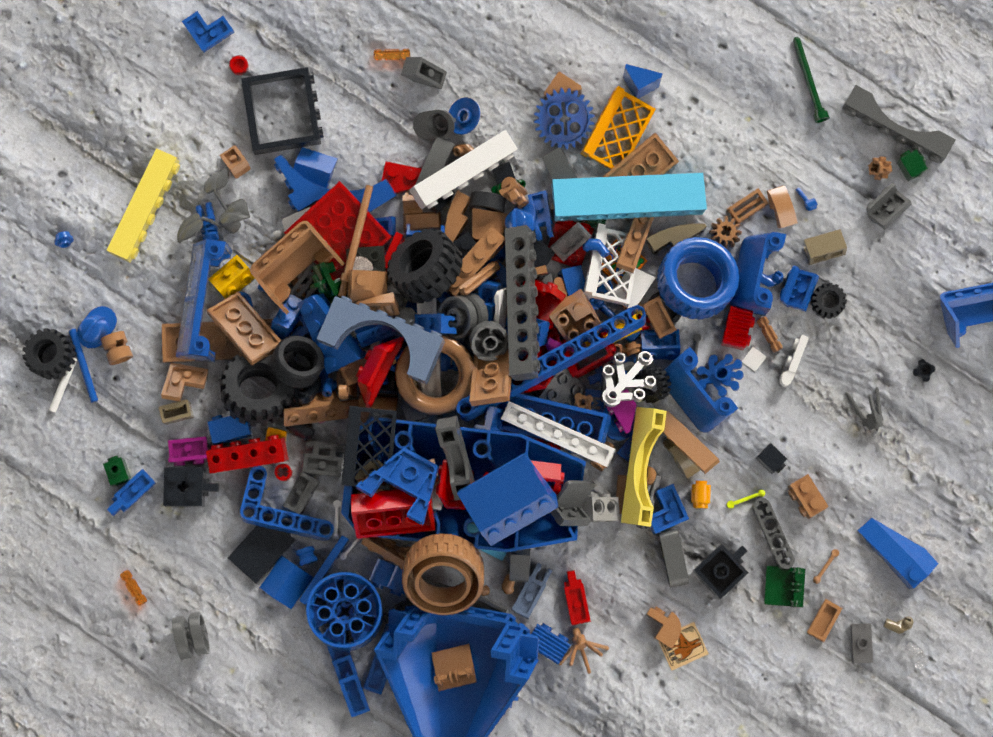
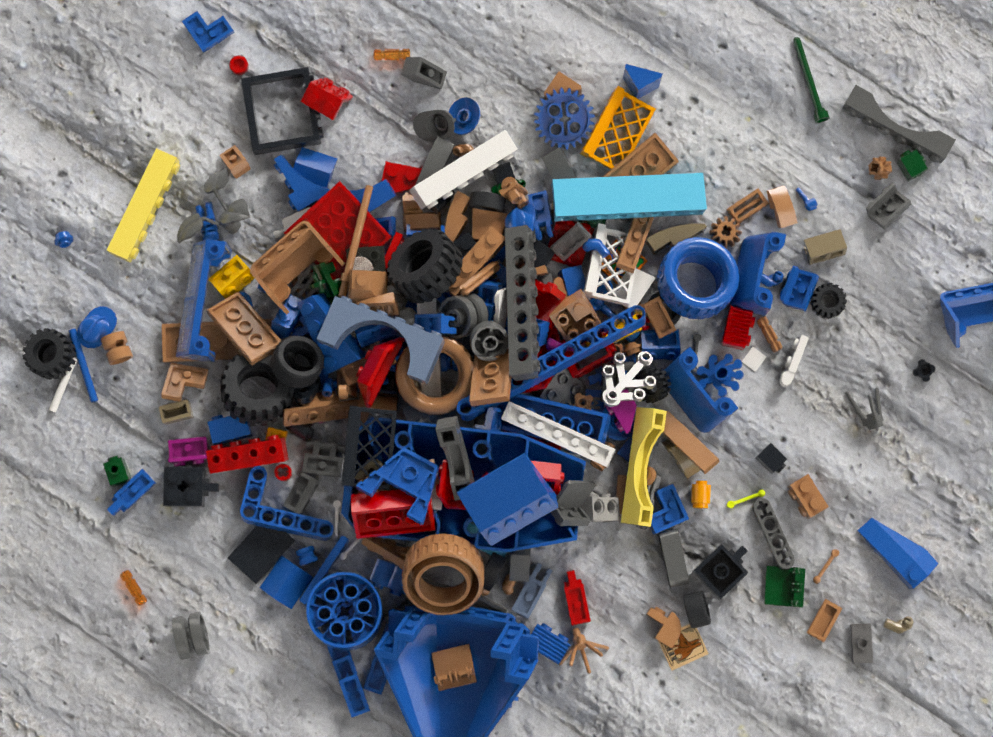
(325, 97): none -> red bracket
(493, 570): none -> black tyre
(697, 609): none -> black tyre

